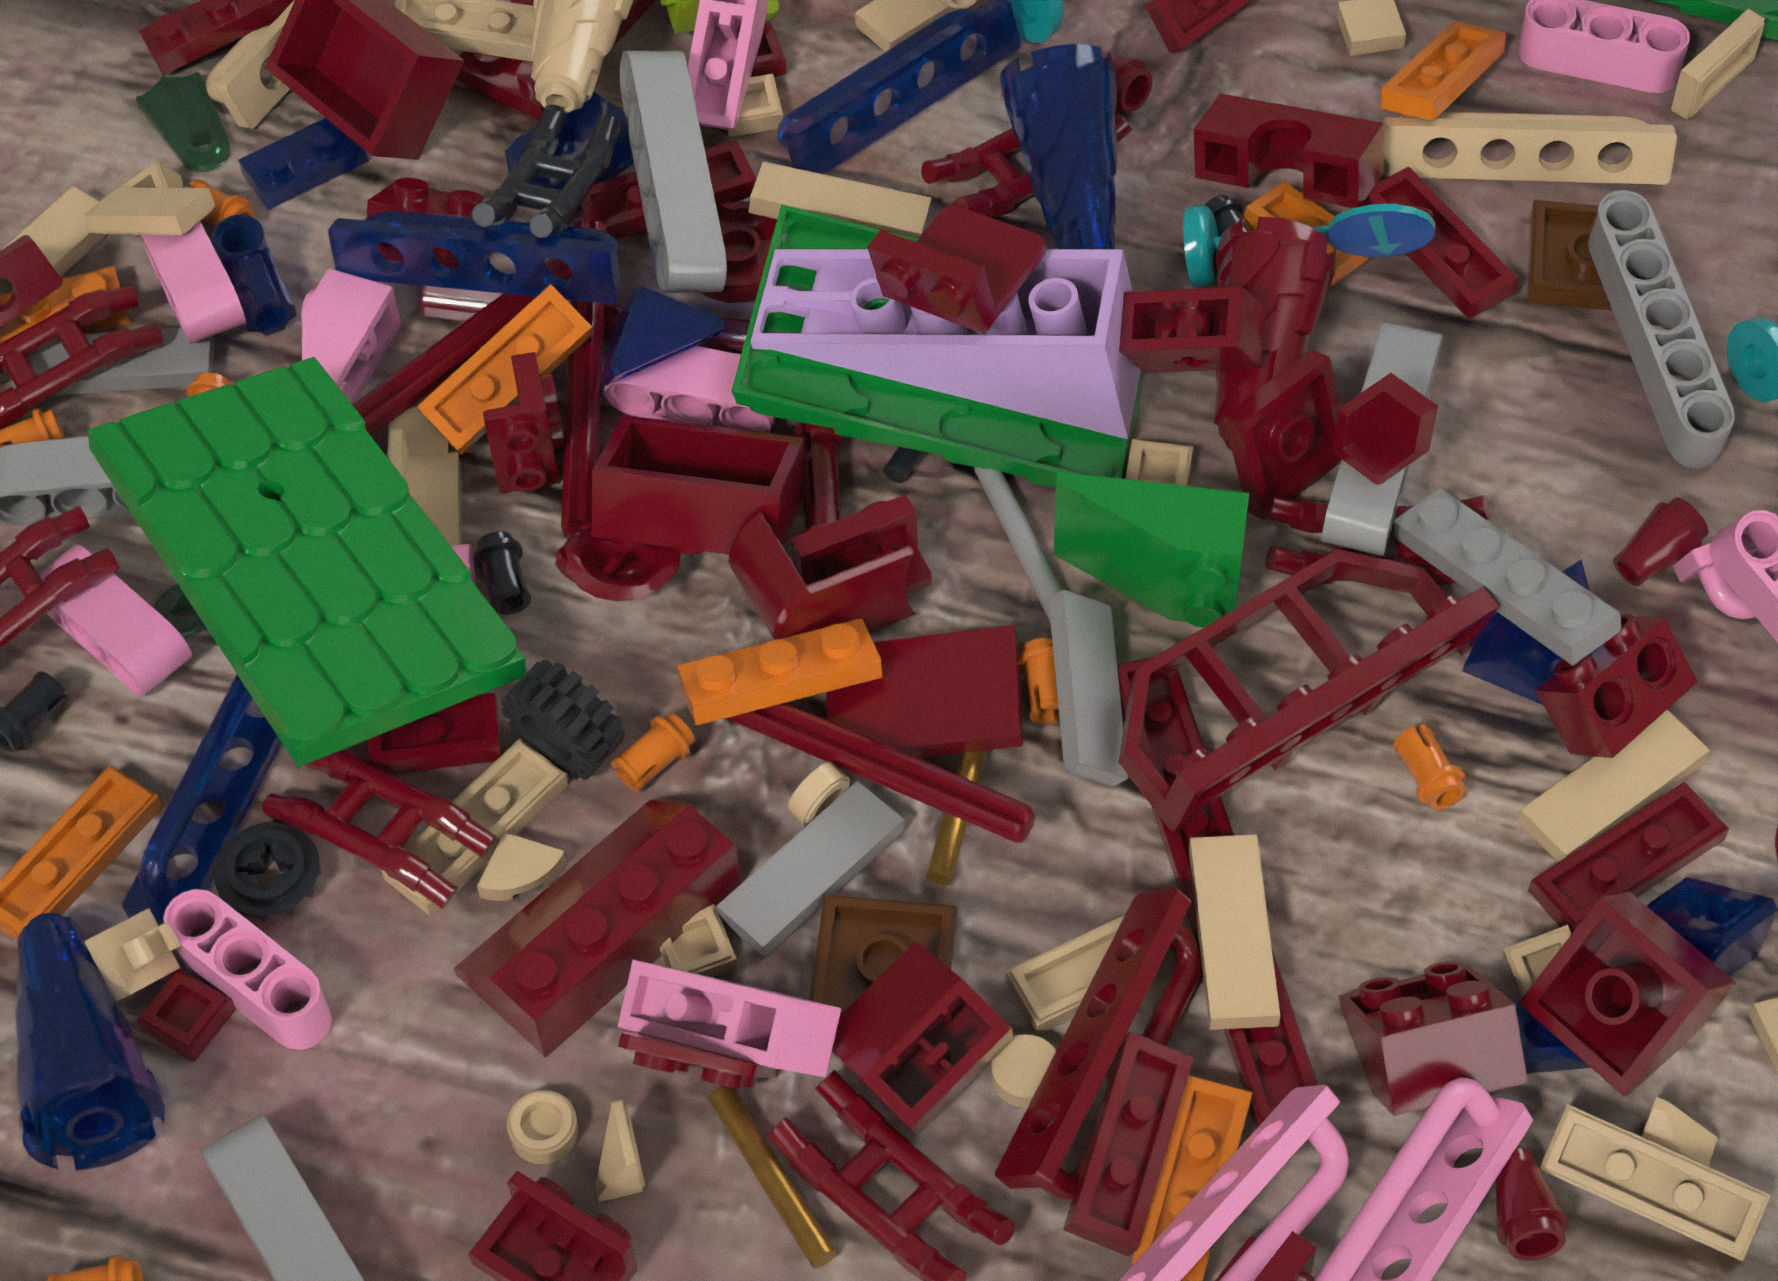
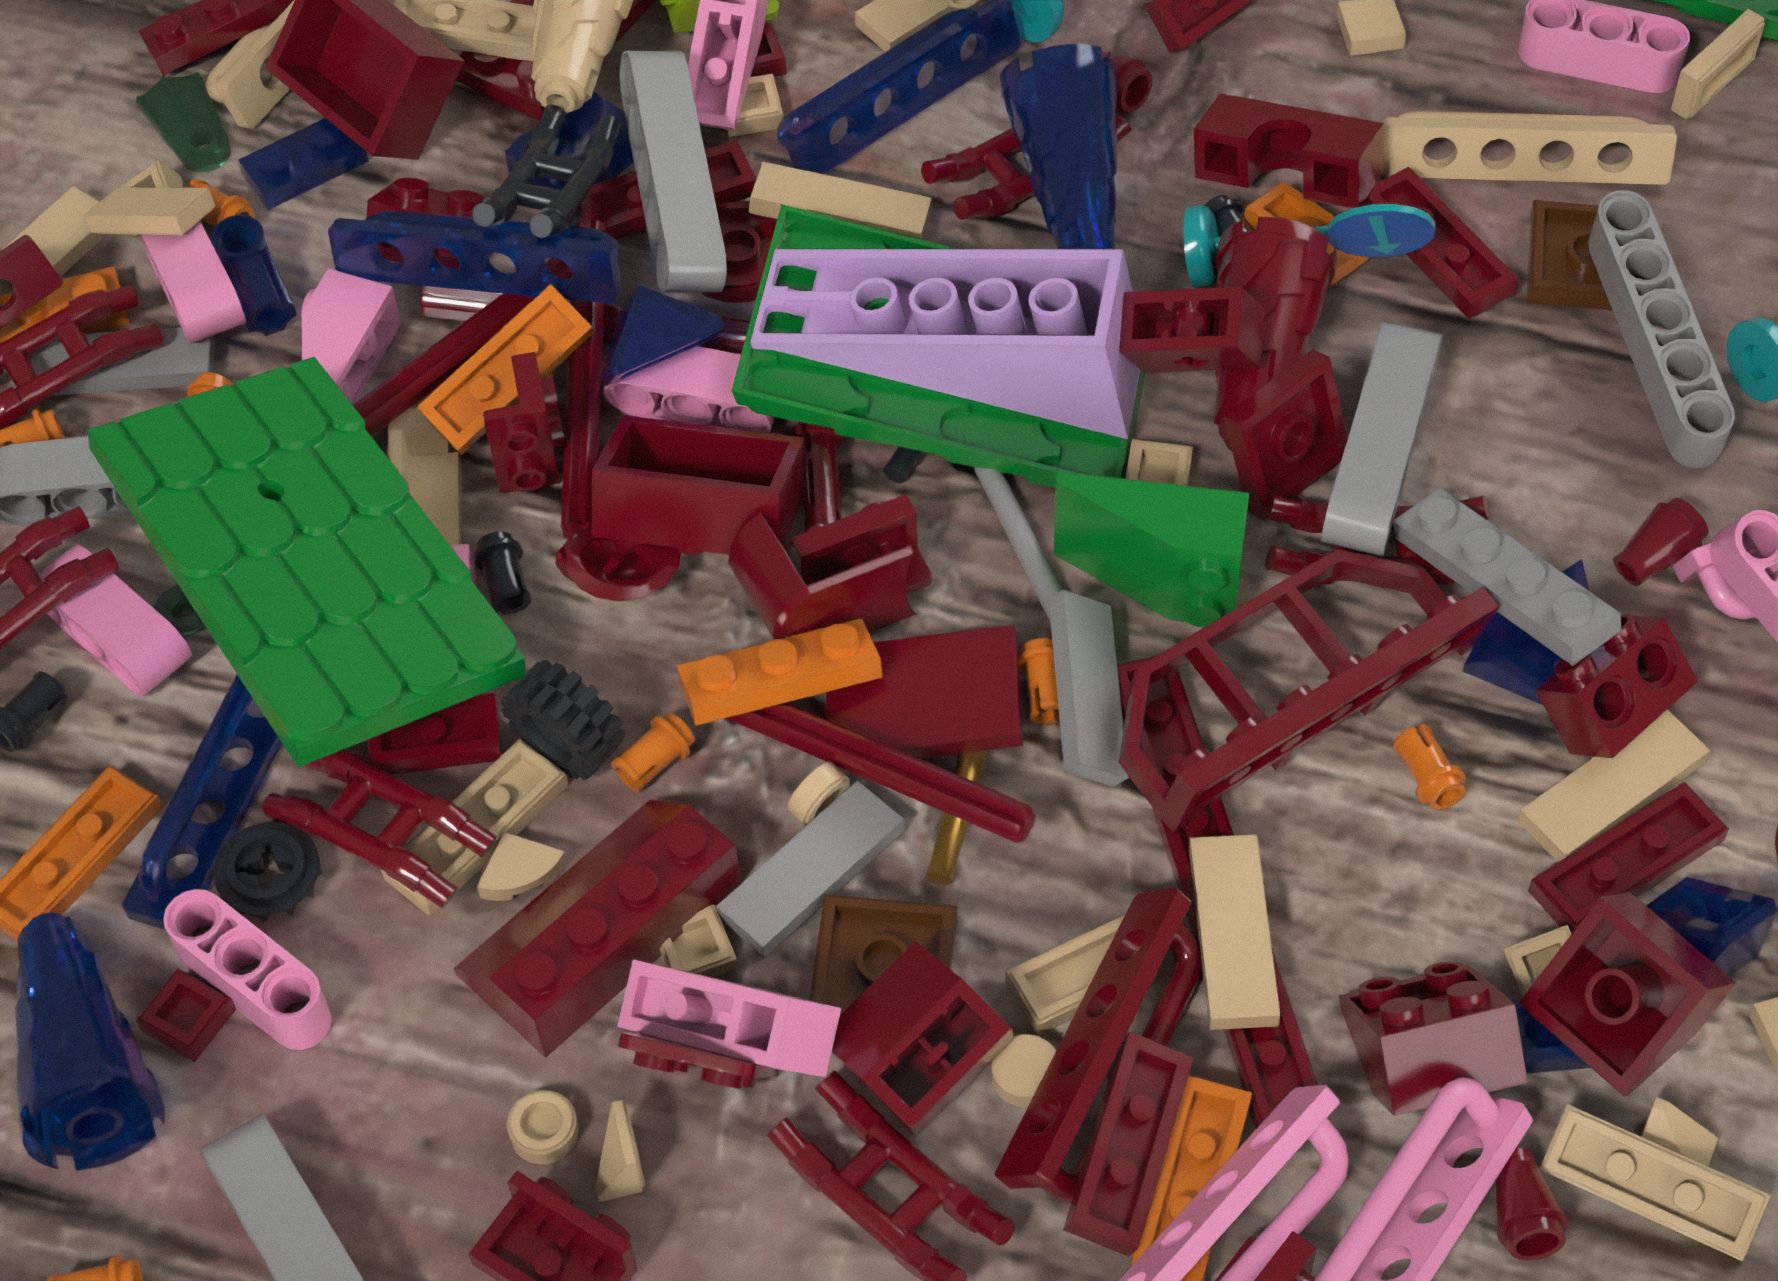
(134, 953): tan tile -> none
(772, 1176): pearl gold bar -> none
(958, 268): dark red bracket -> none
(1384, 429): dark red panel -> none
(1442, 70): orange plate -> none

